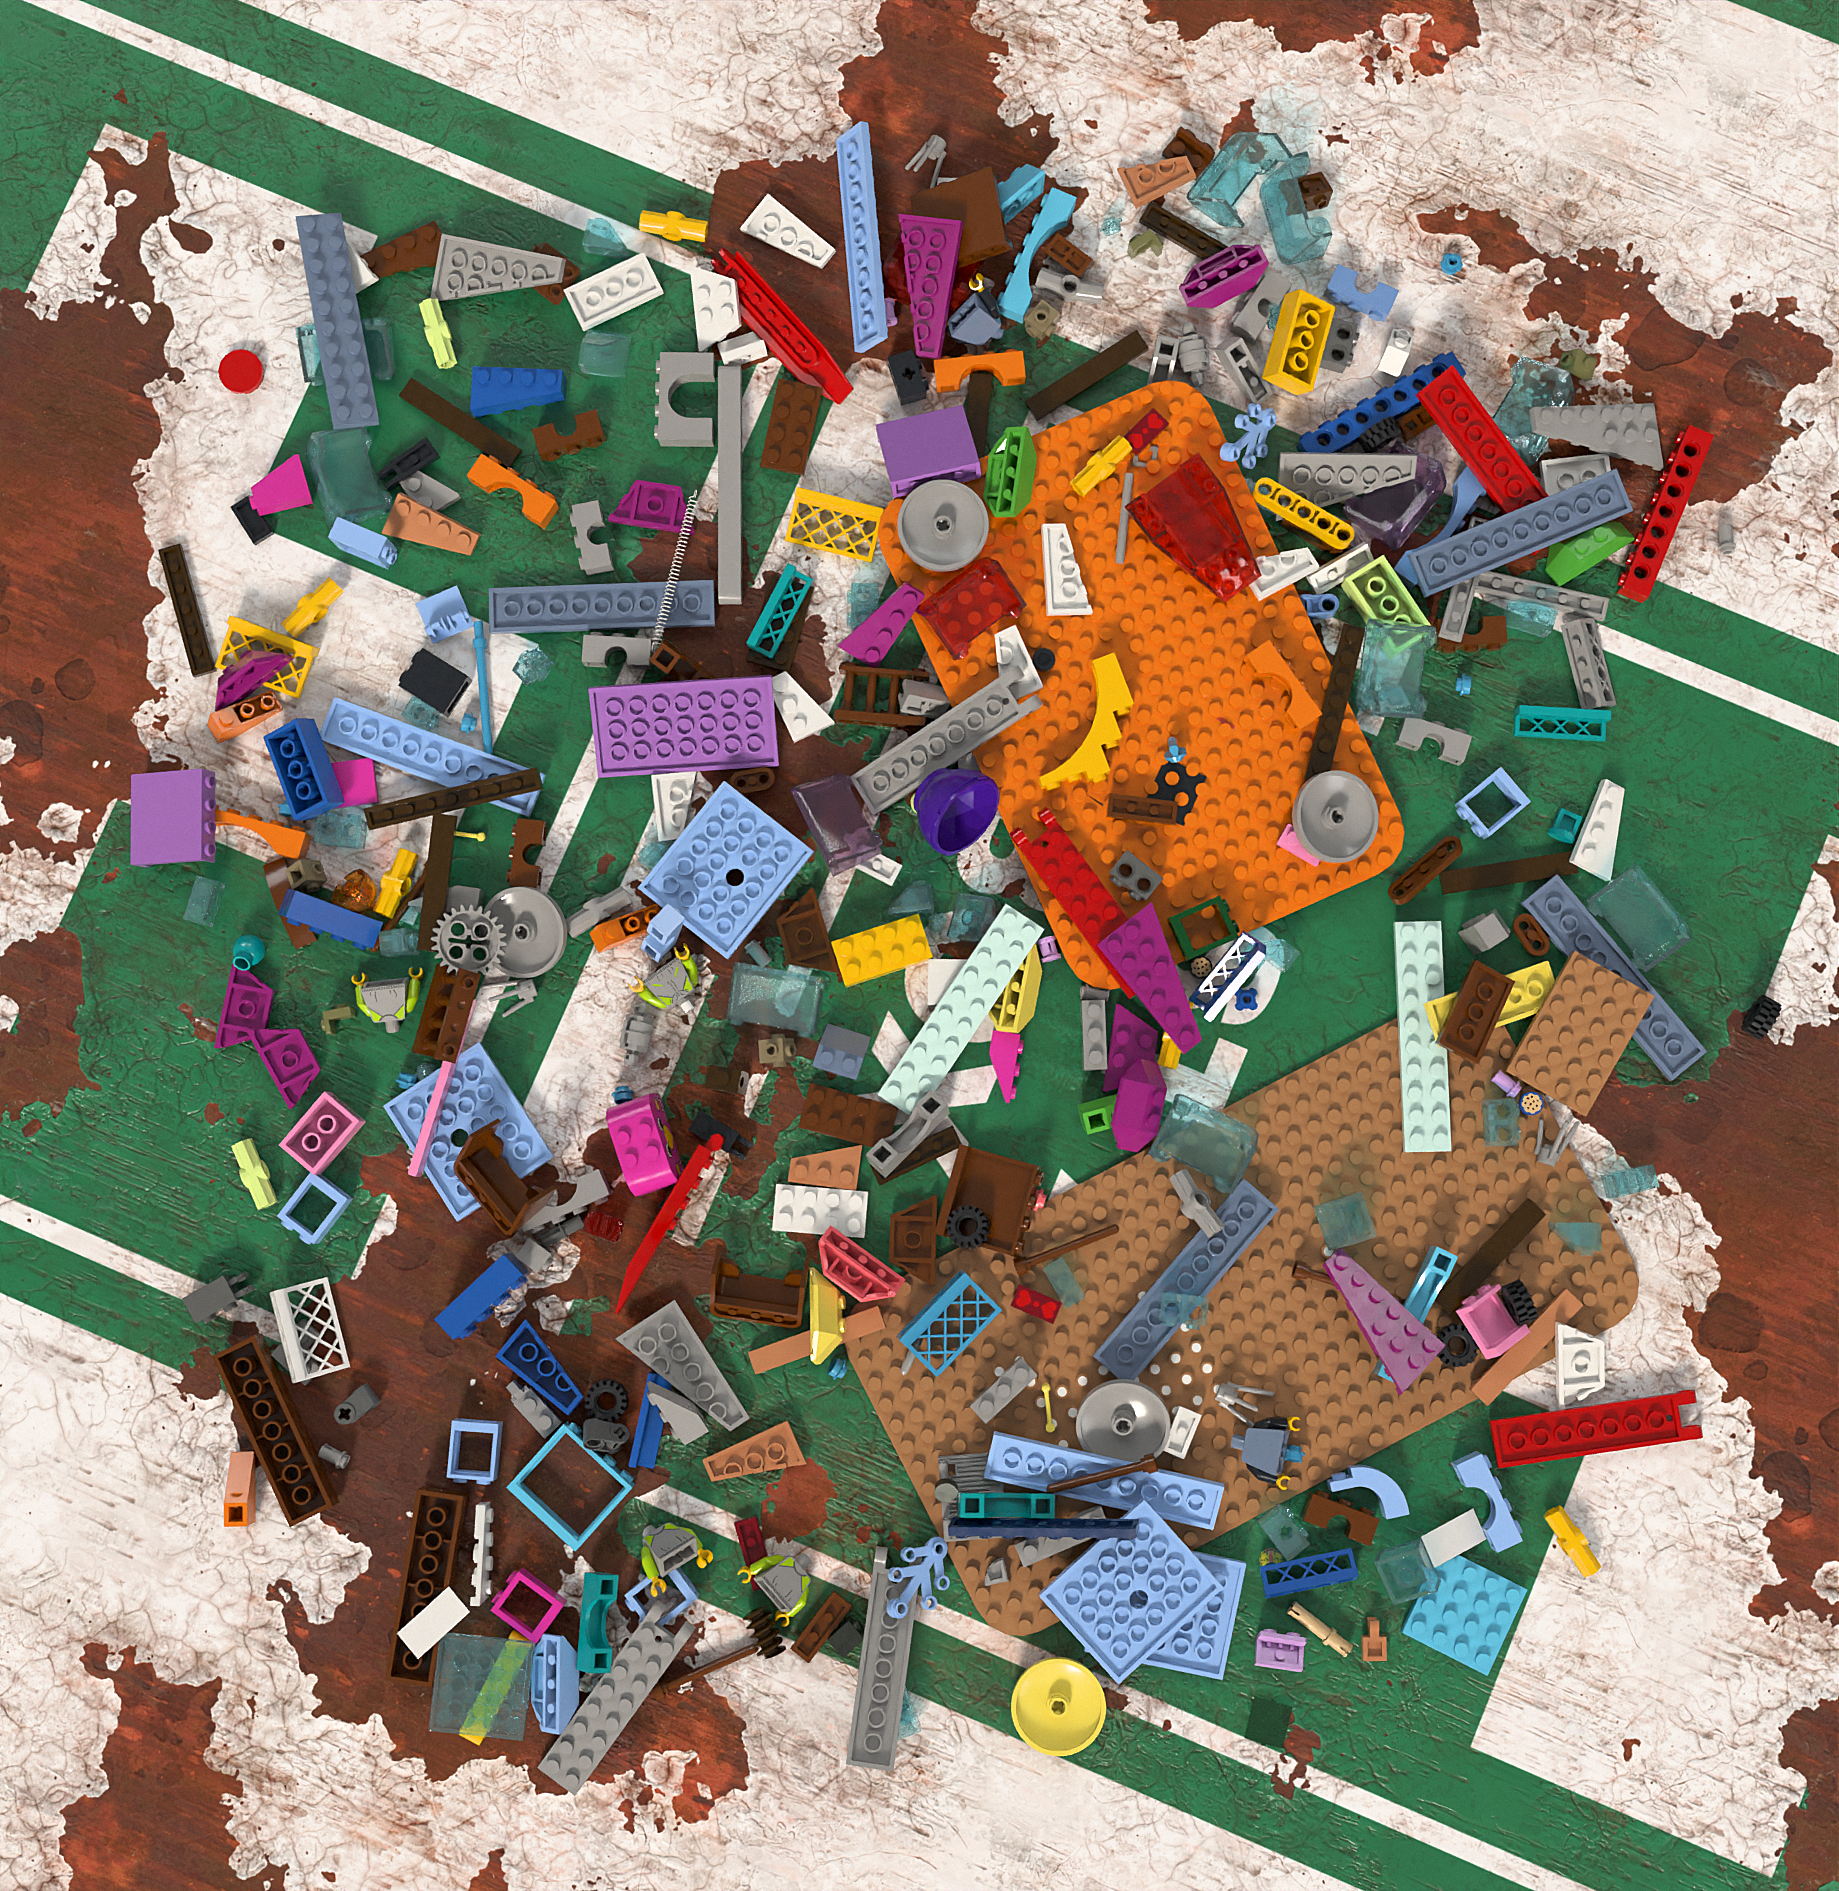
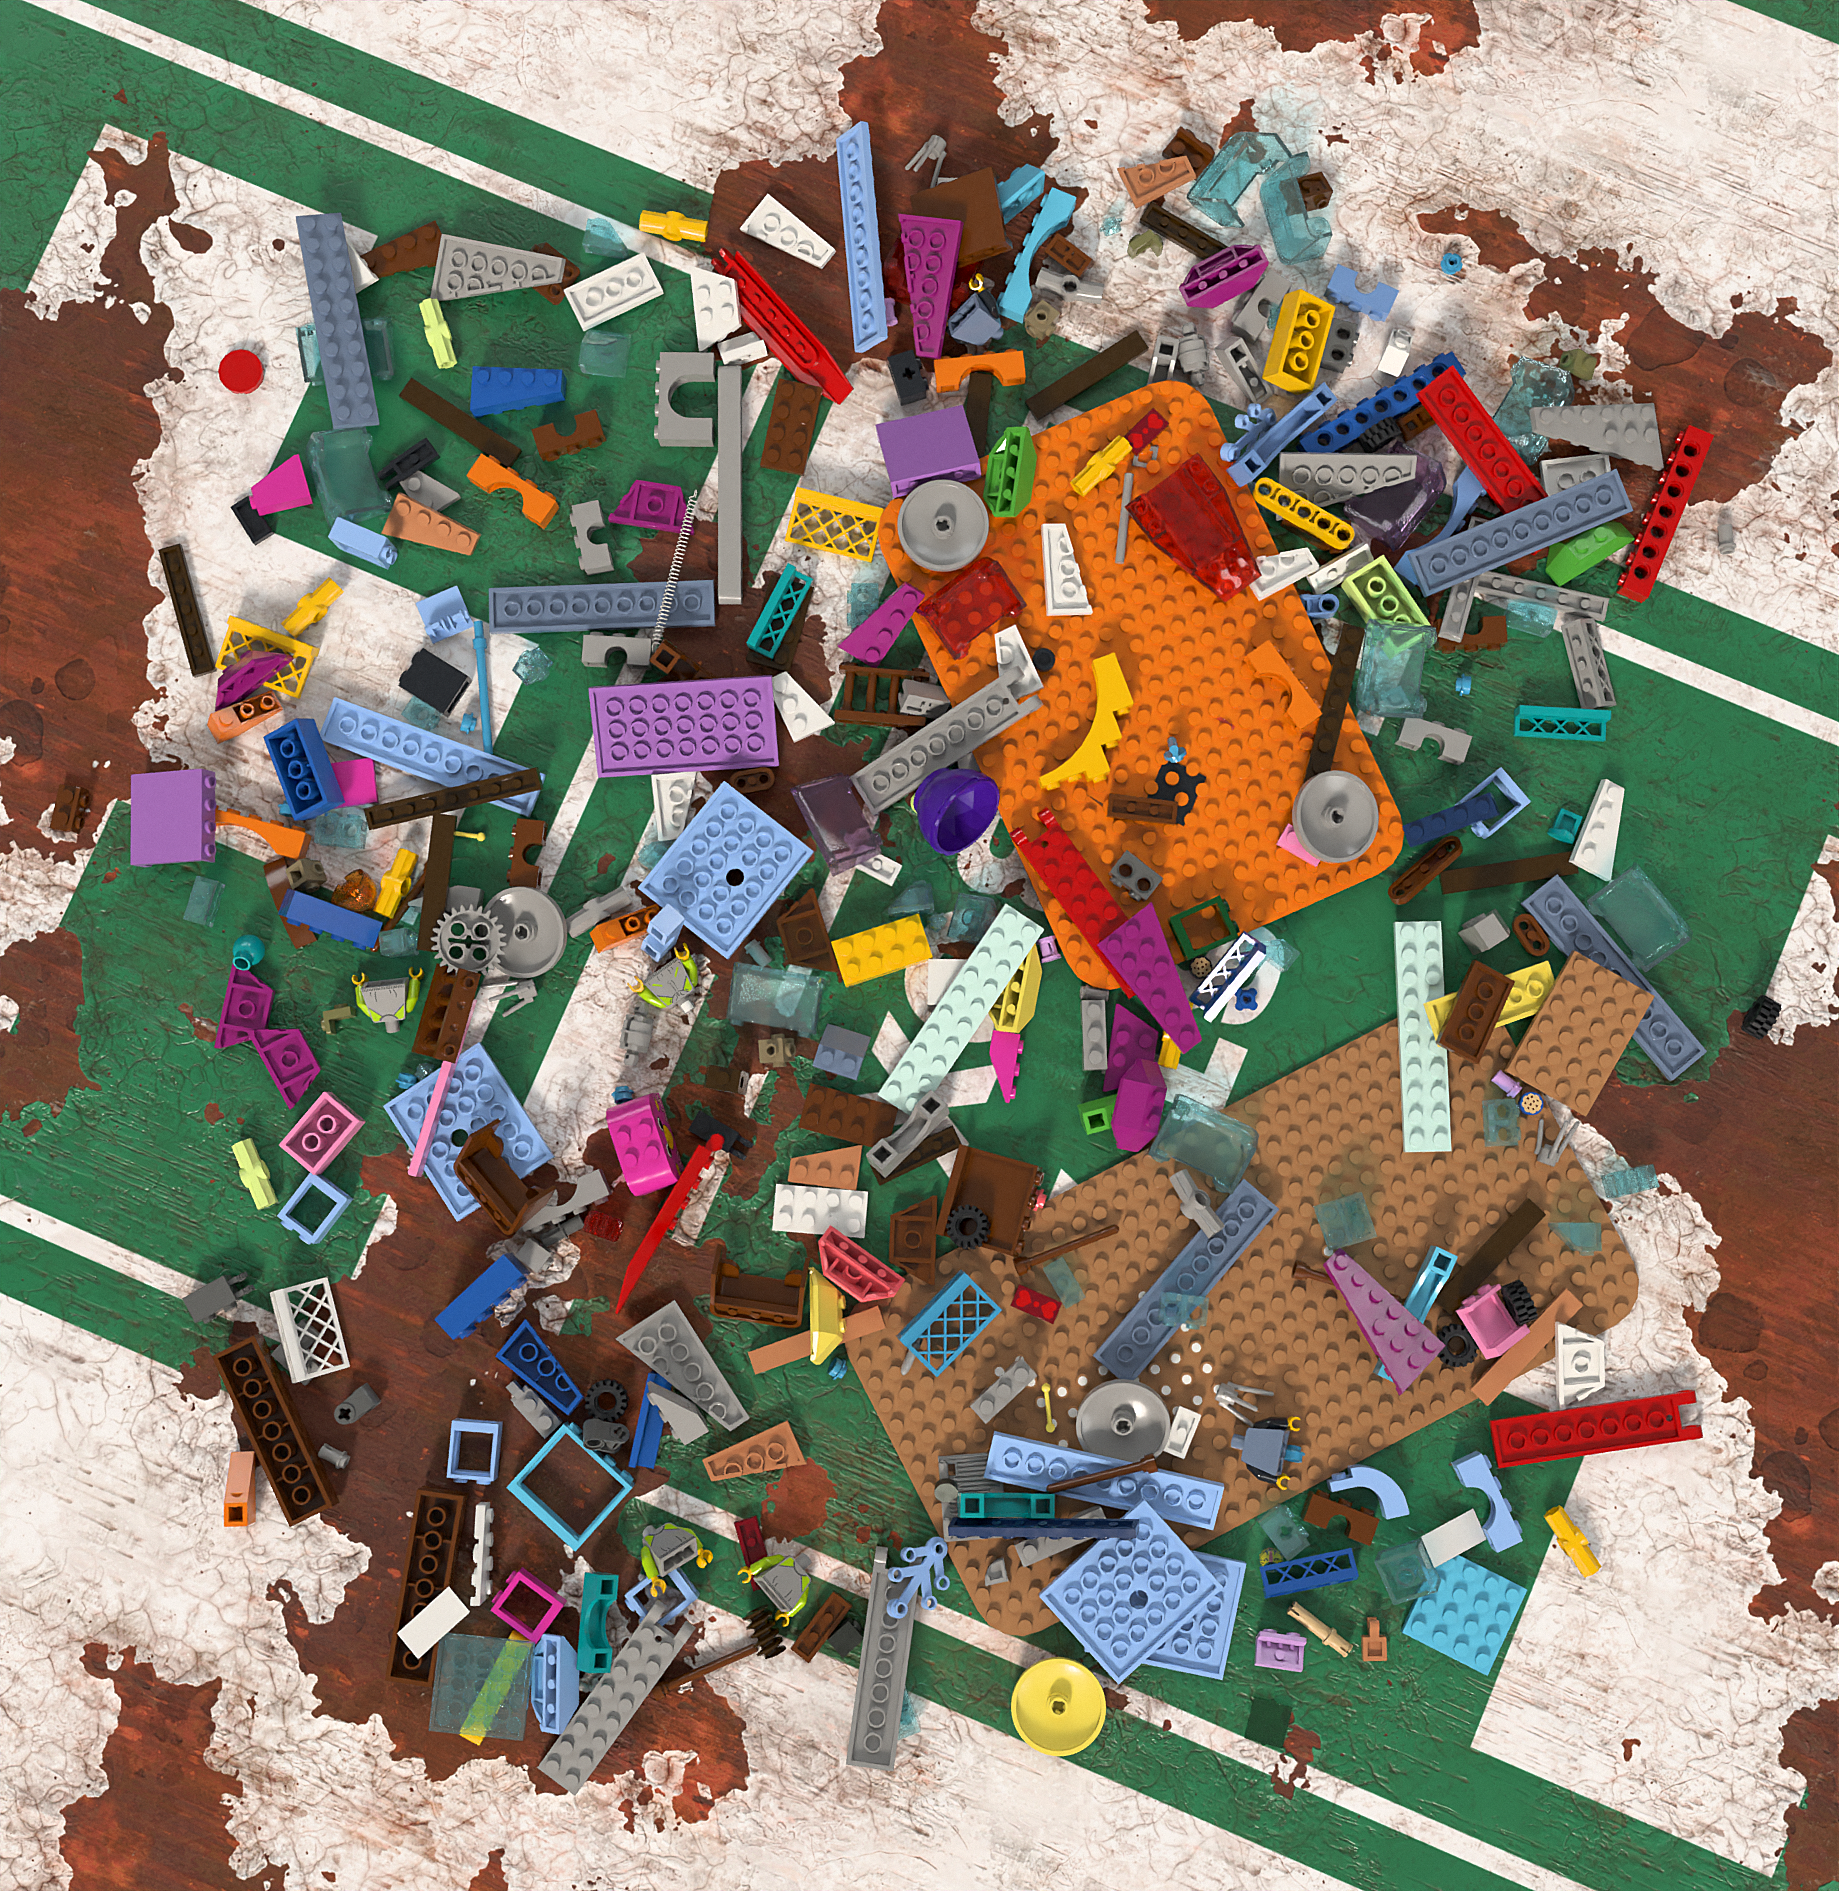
(70, 808): none -> reddish brown bracket
(1263, 451): none -> medium blue arch
(1451, 819): none -> dark blue arch

